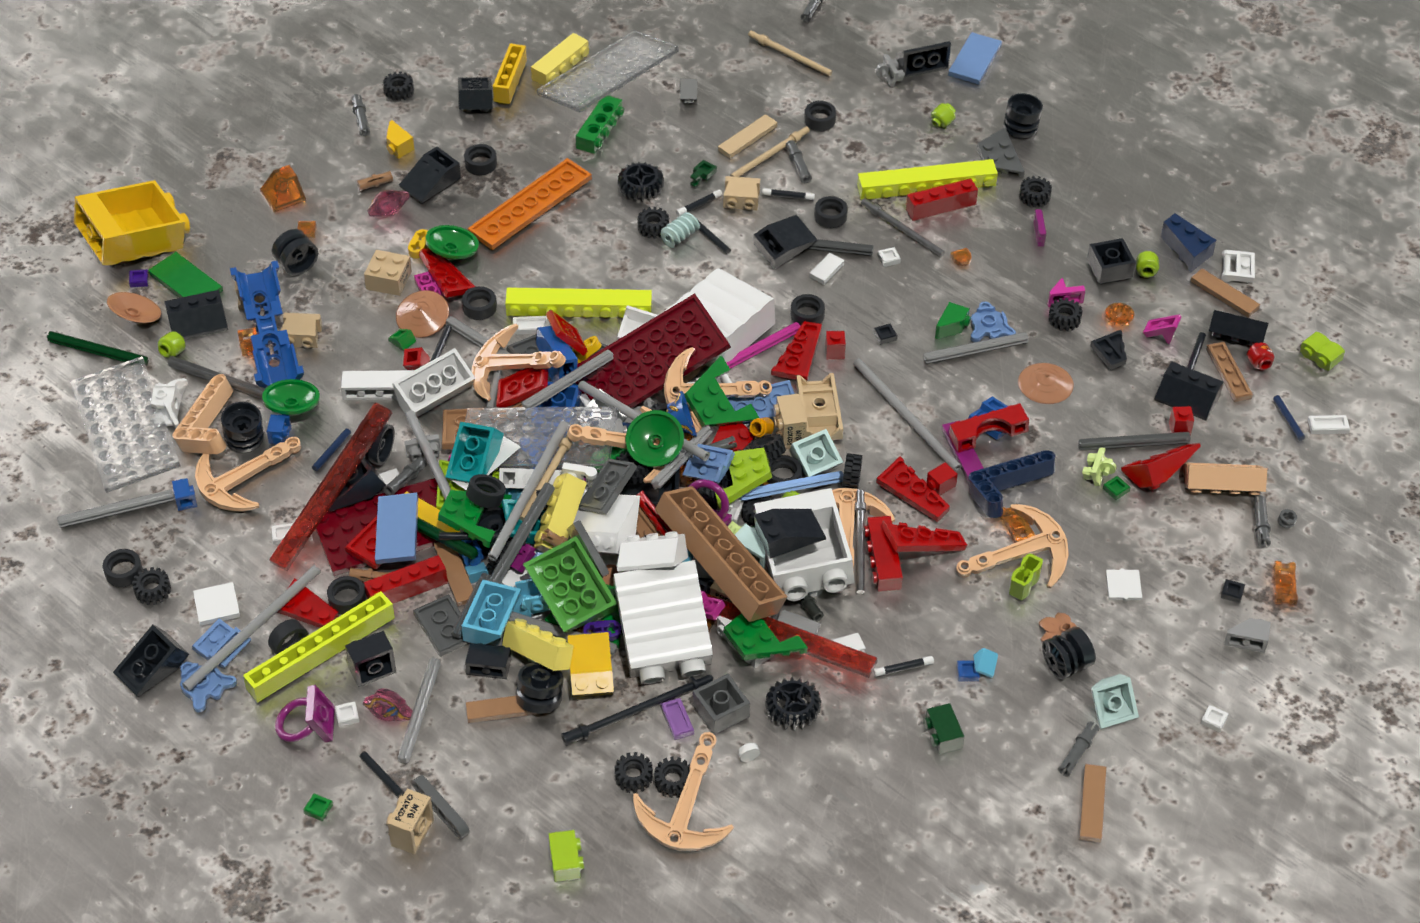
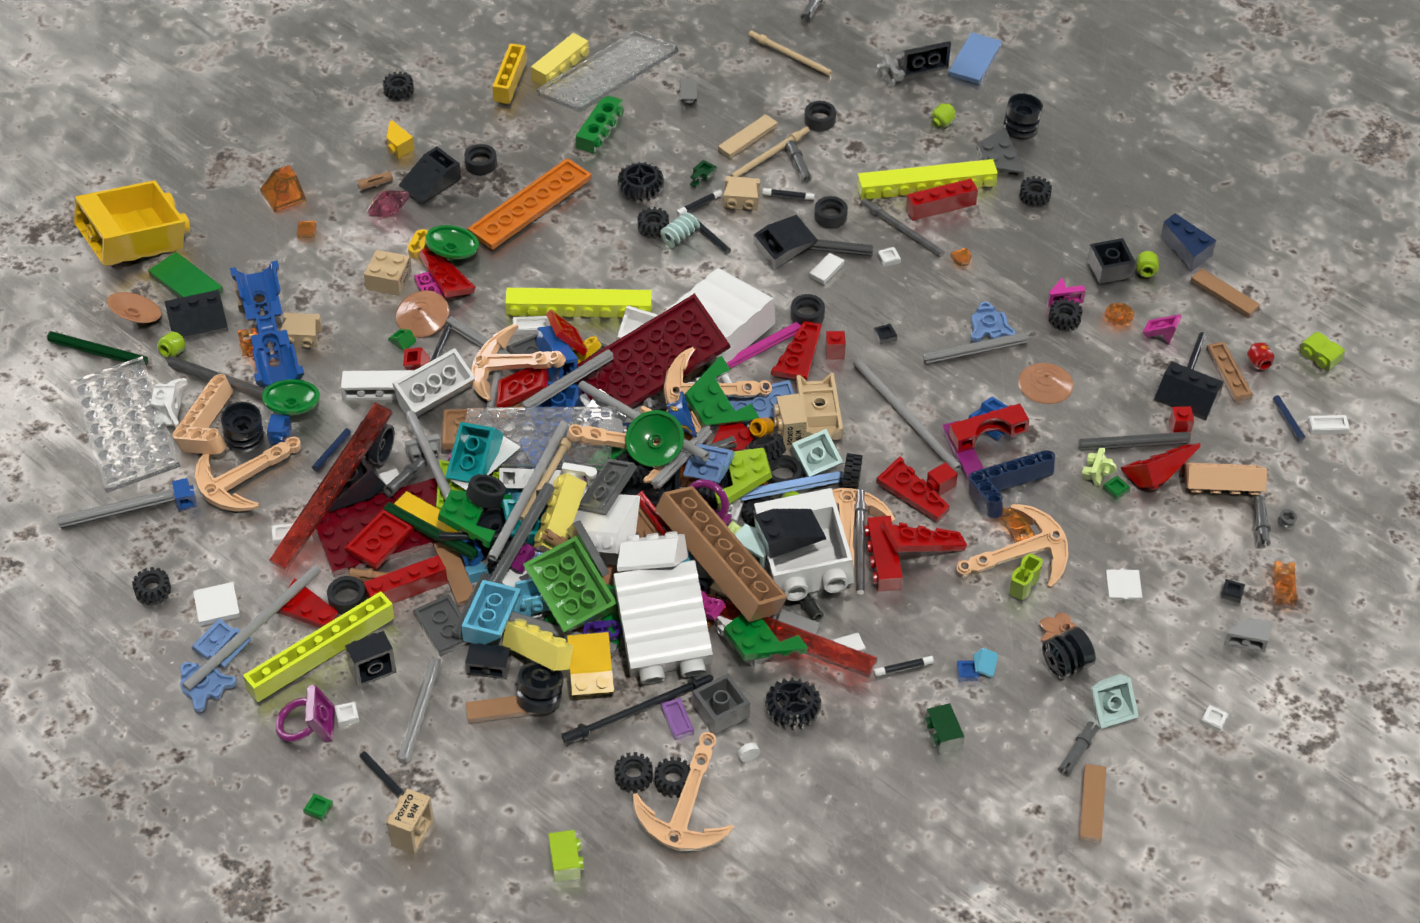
(119, 556): black tyre -> none
(138, 278): dark purple tile -> none
(150, 661): black slope -> none
(283, 631): black tyre -> none
(295, 252): black wheel -> none
(359, 110): dark grey pin -> none
(388, 706): clear pink hat -> none
(396, 528): medium blue tile -> none
(442, 807): dark grey beam -> none
(475, 93): black slope -> none
(476, 293): black tyre -> none
(952, 321): green slope -> none
(1039, 227): magenta tile -> none
(1110, 349): black wing -> none
(1237, 327): black slope -> none
(1244, 266): white plate -> none

